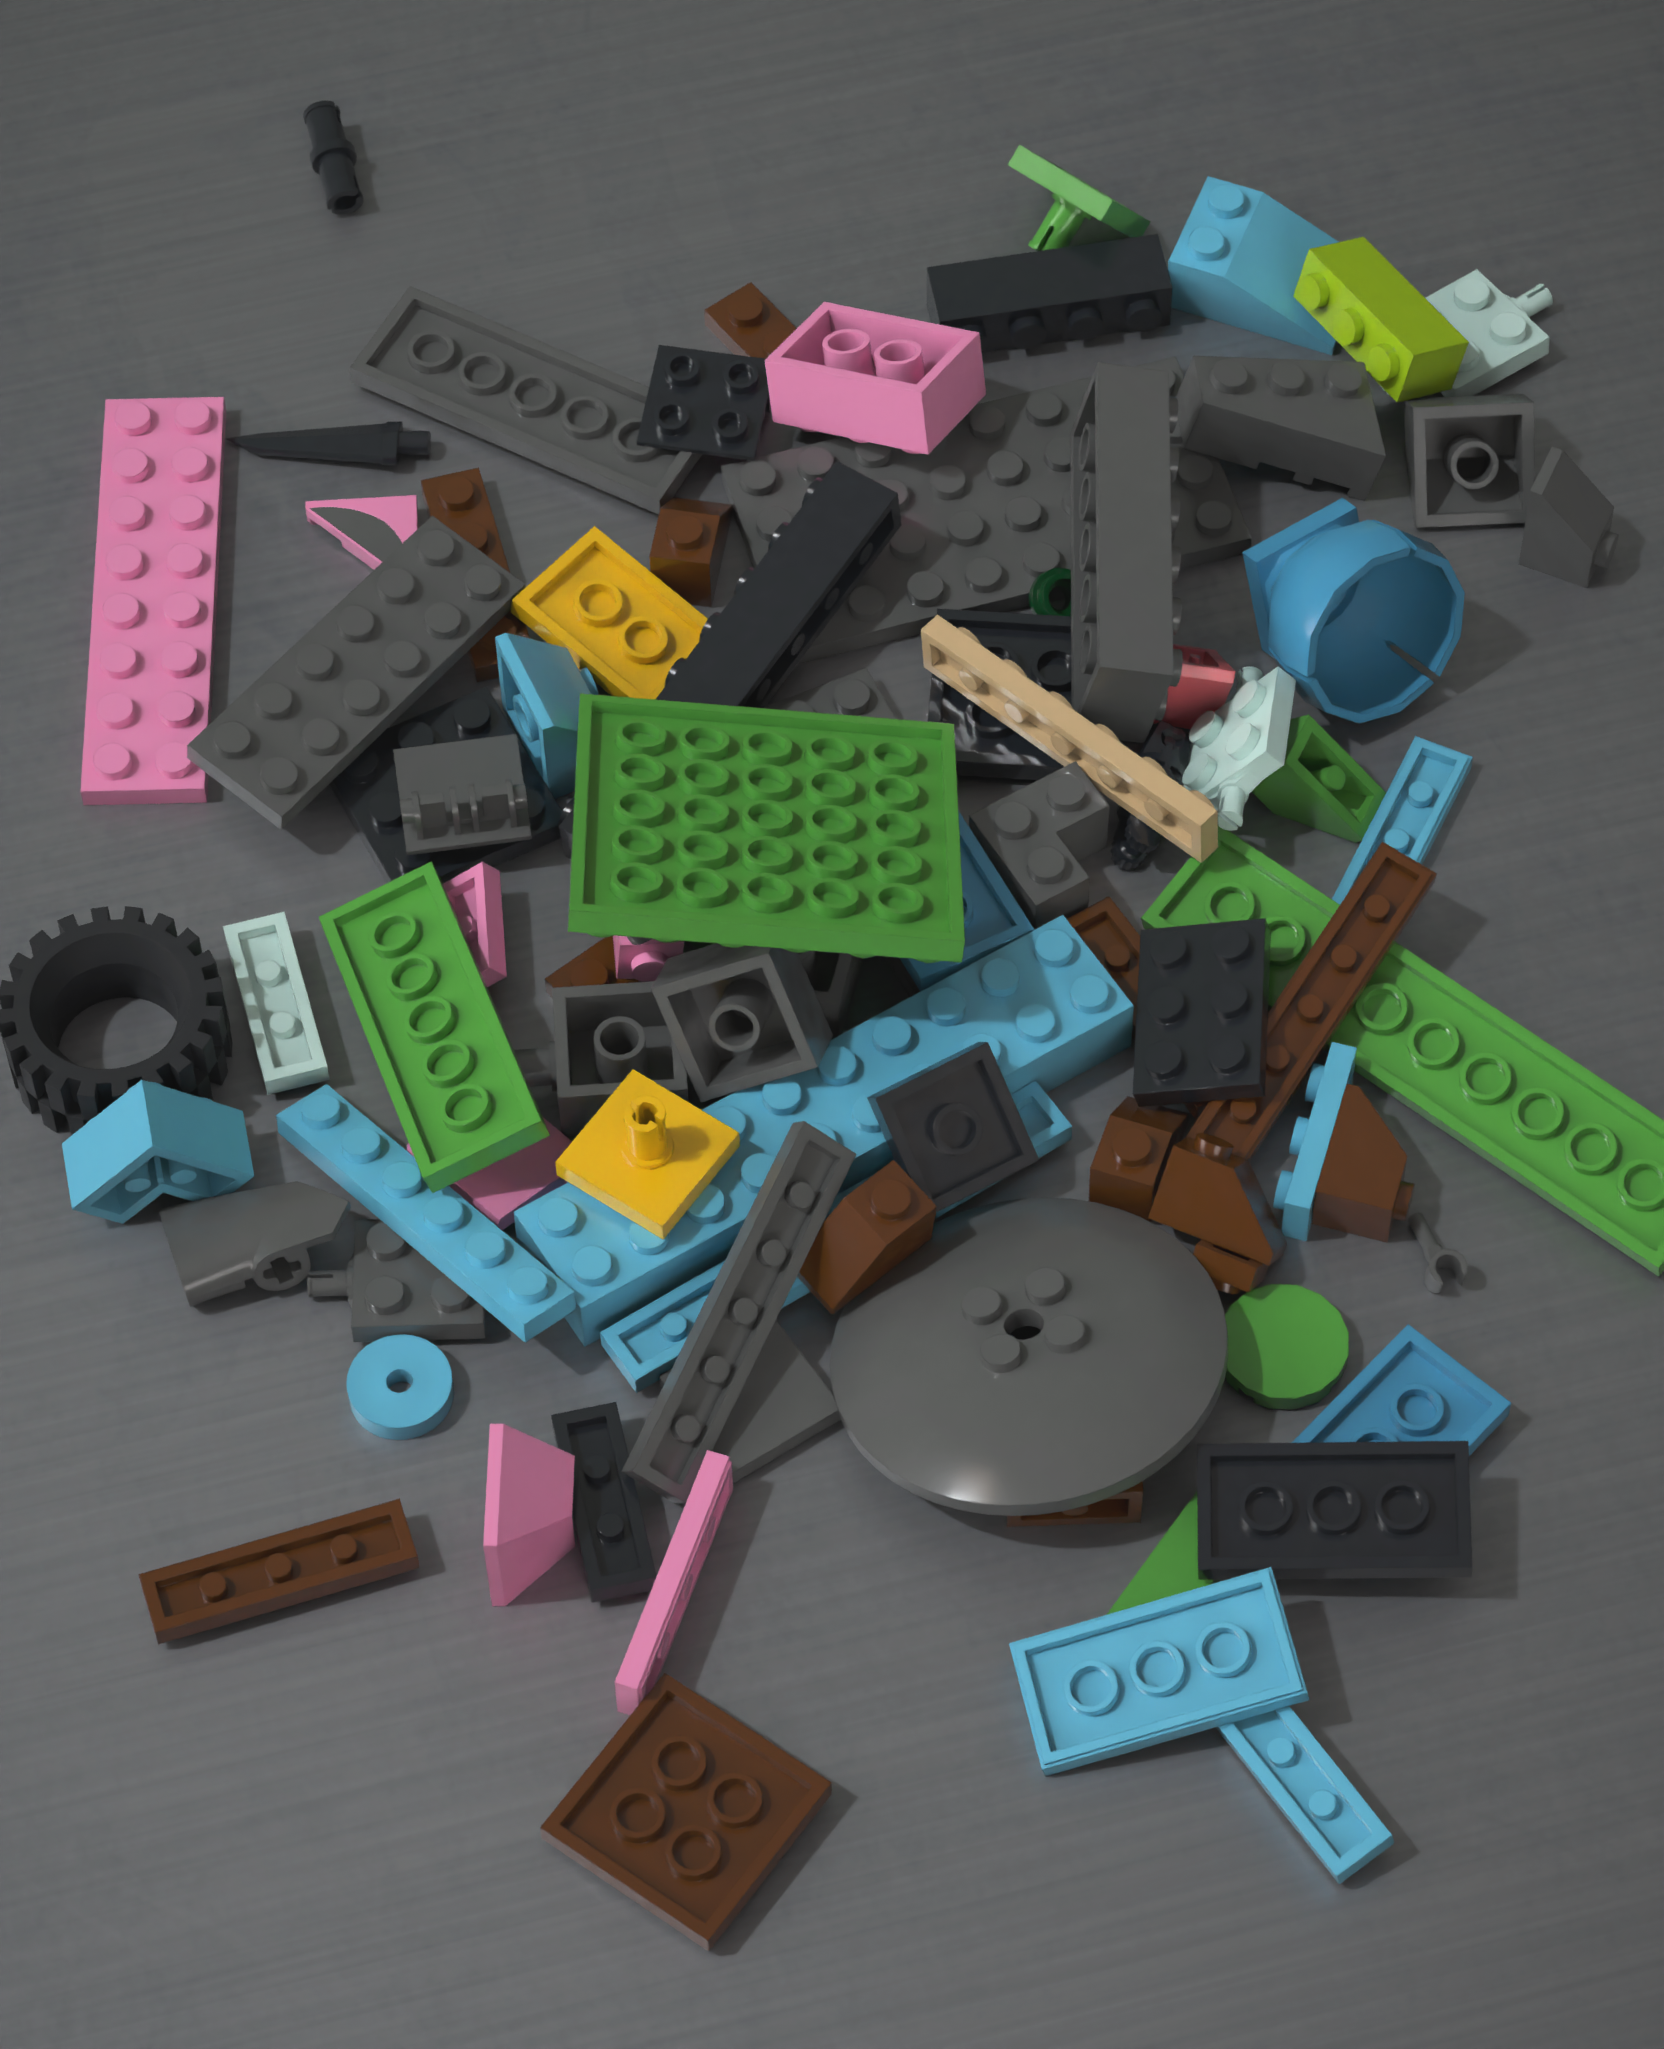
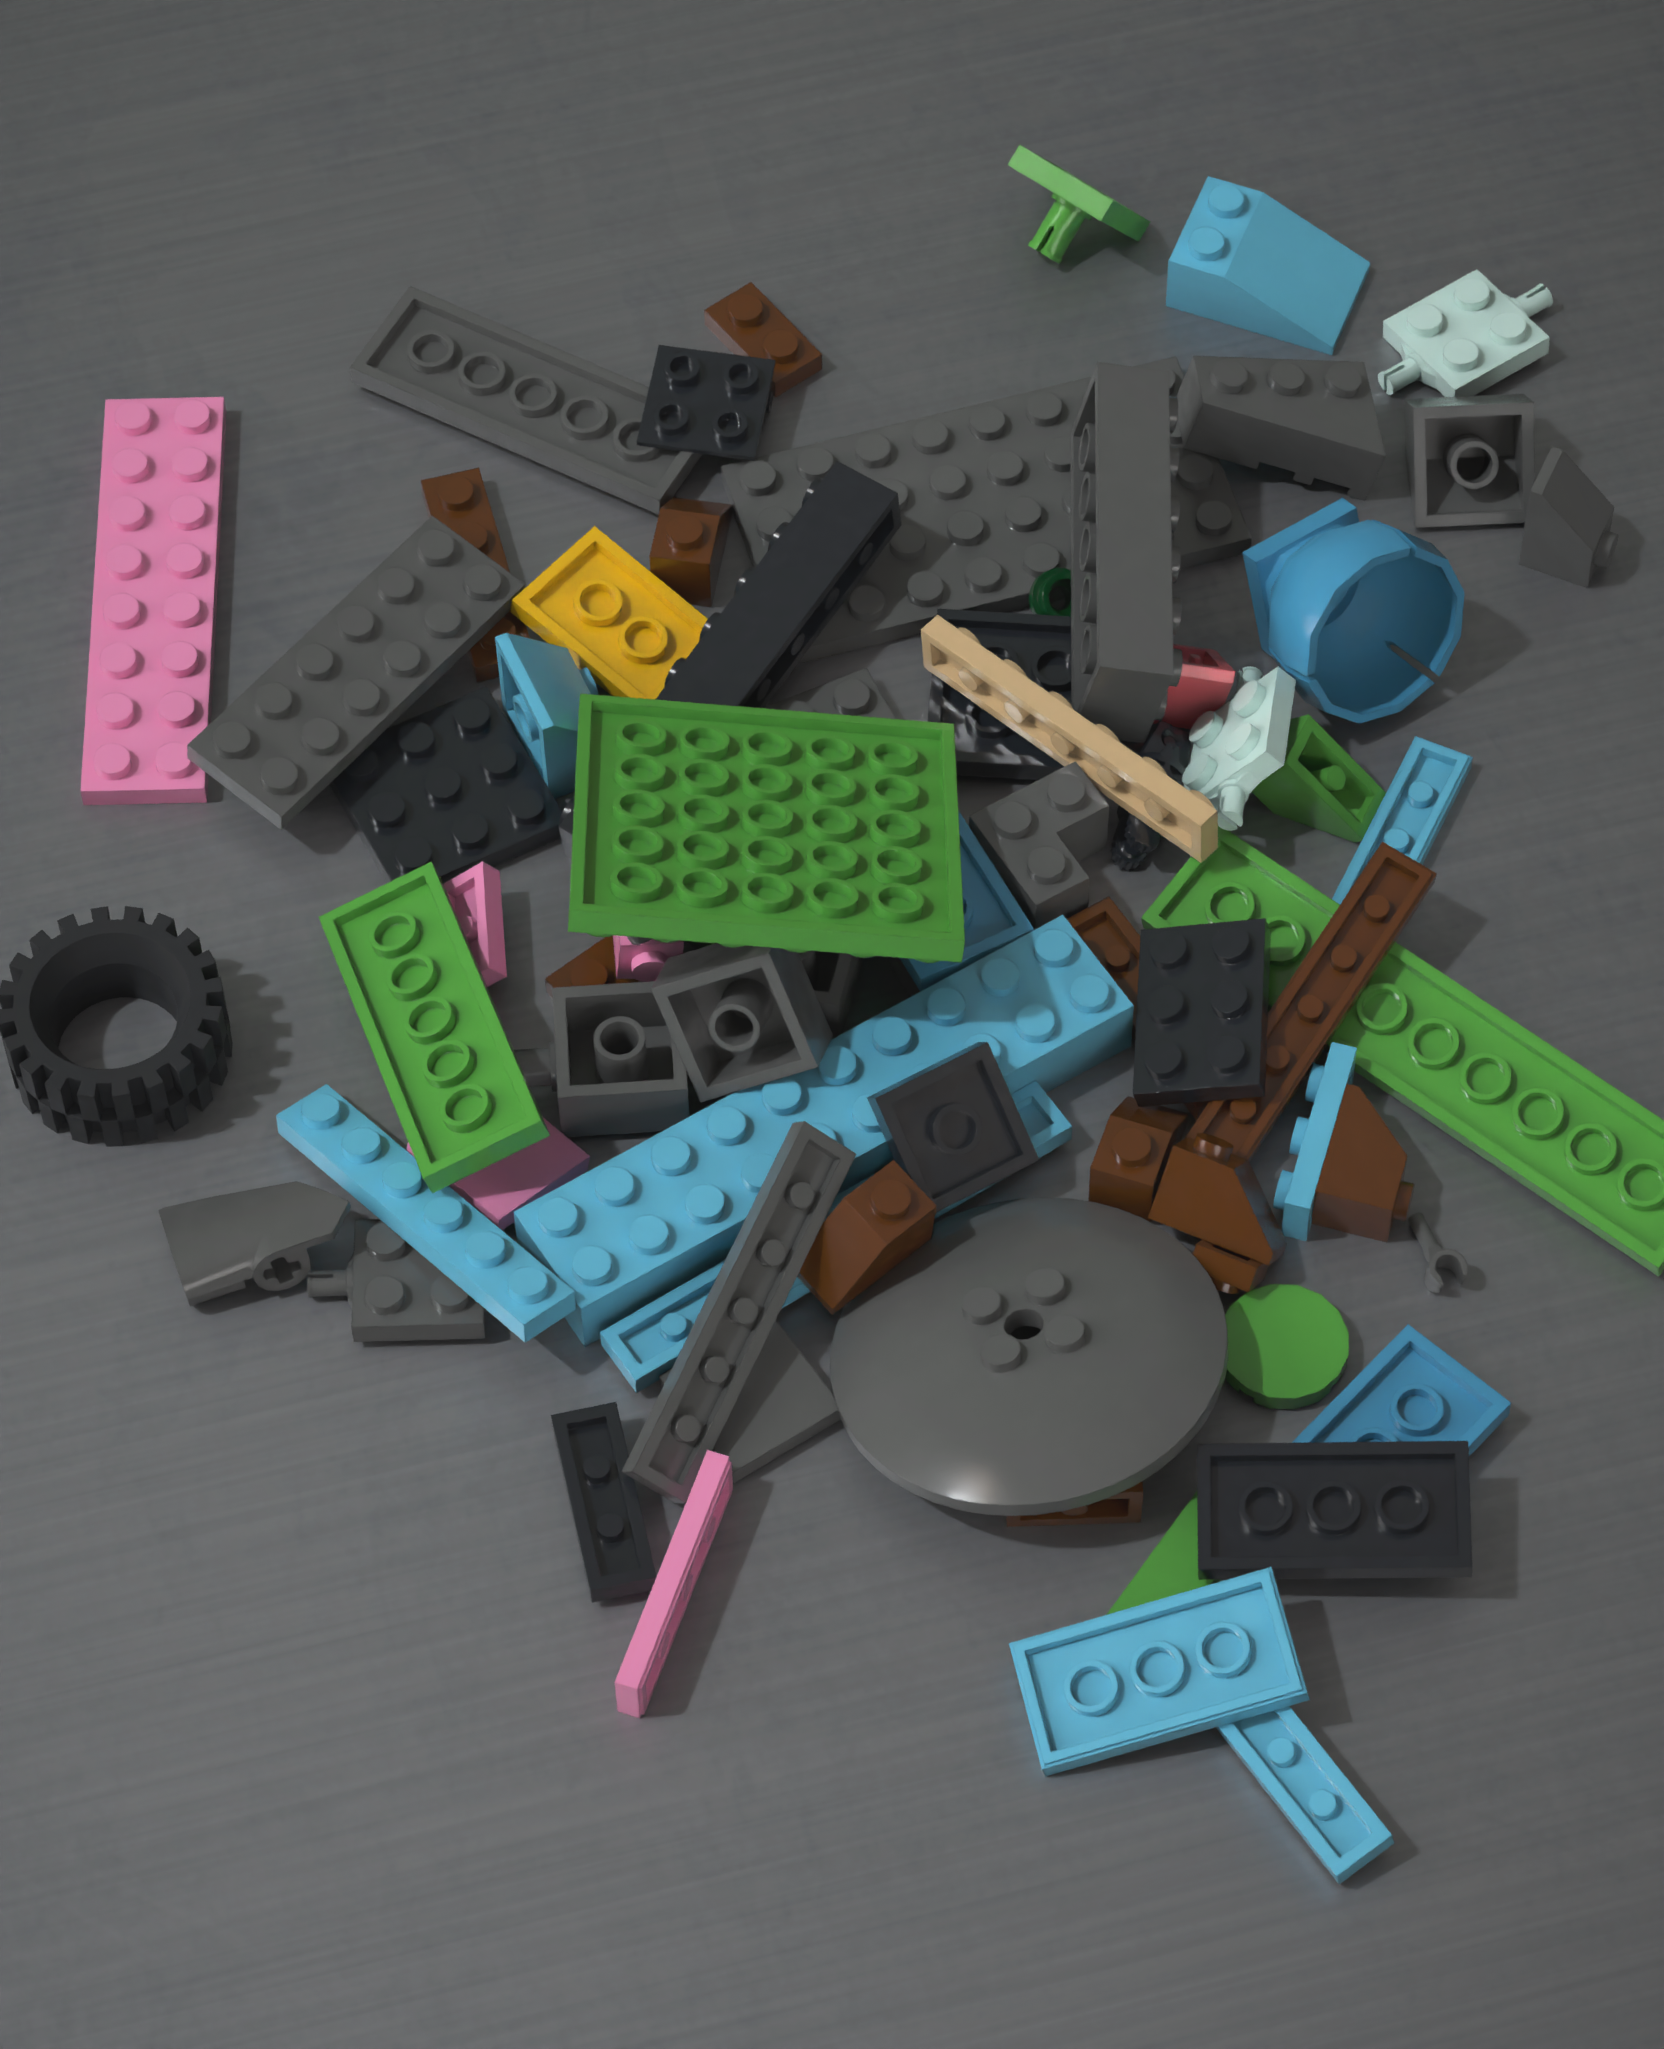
(155, 1145): medium azure brick -> none
(276, 1003): light aqua plate -> none
(279, 1571): reddish brown plate -> none
(333, 157): black pin -> none
(359, 443): black bar -> none
(367, 526): tile -> none
(403, 1413): medium azure piece -> none
(462, 794): dark grey hinge -> none
(525, 1511): bright pink slope -> none
(647, 1154): yellow tile -> none
(686, 1811): reddish brown plate -> none
(875, 378): bright pink brick -> none
(1054, 293): black brick -> none
(1380, 319): lime brick -> none

